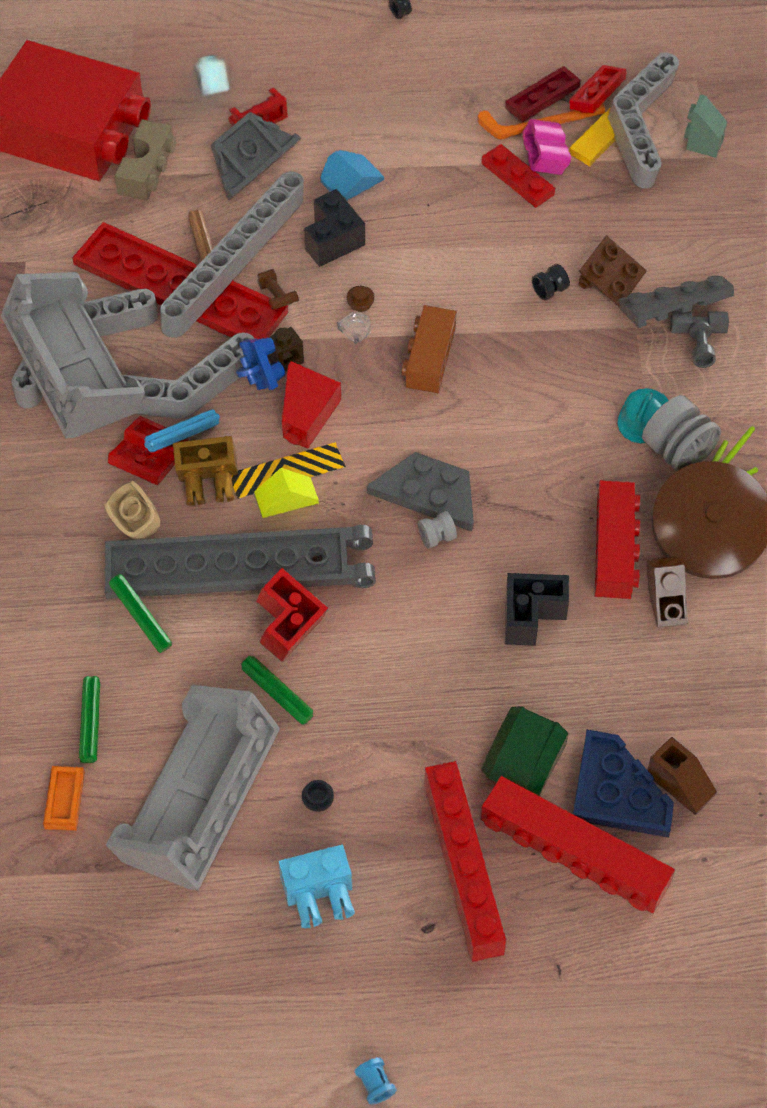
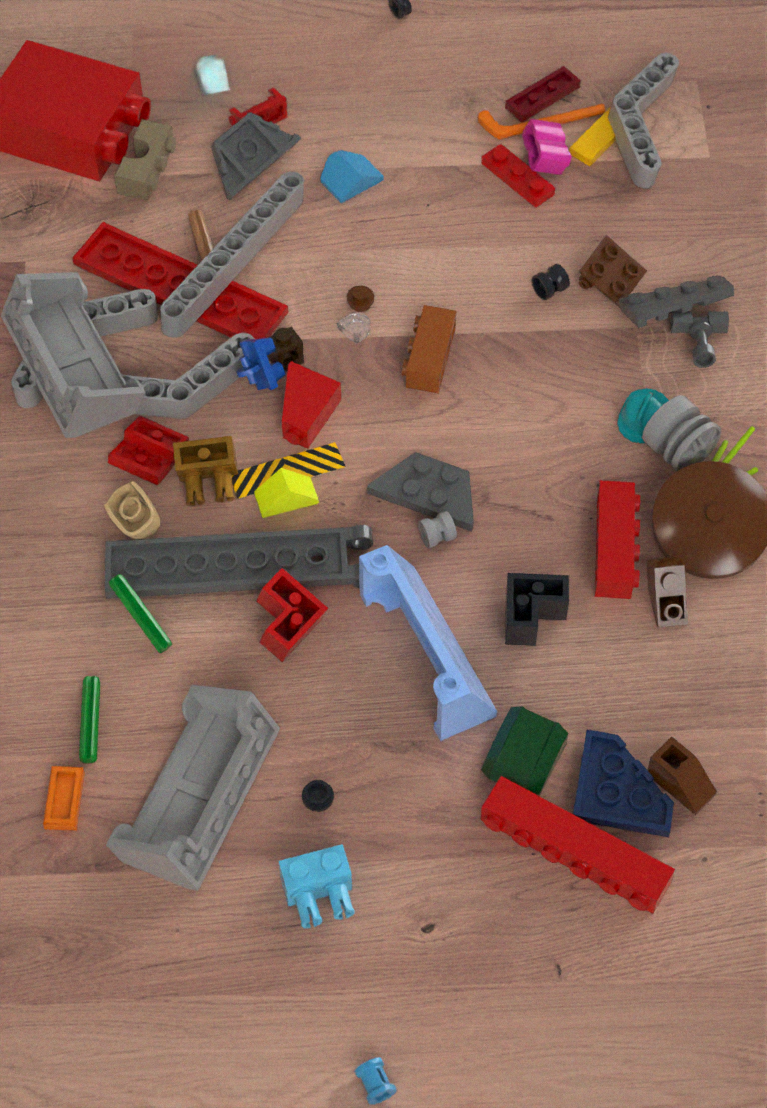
(181, 430): dark azure axle -> none
(269, 280): reddish brown piece -> none
(277, 690): green axle -> none
(335, 229): black brick -> none
(394, 584): none -> light blue windscreen
(464, 862): red brick -> none
(597, 89): red plate -> none
(706, 128): sand green slope -> none

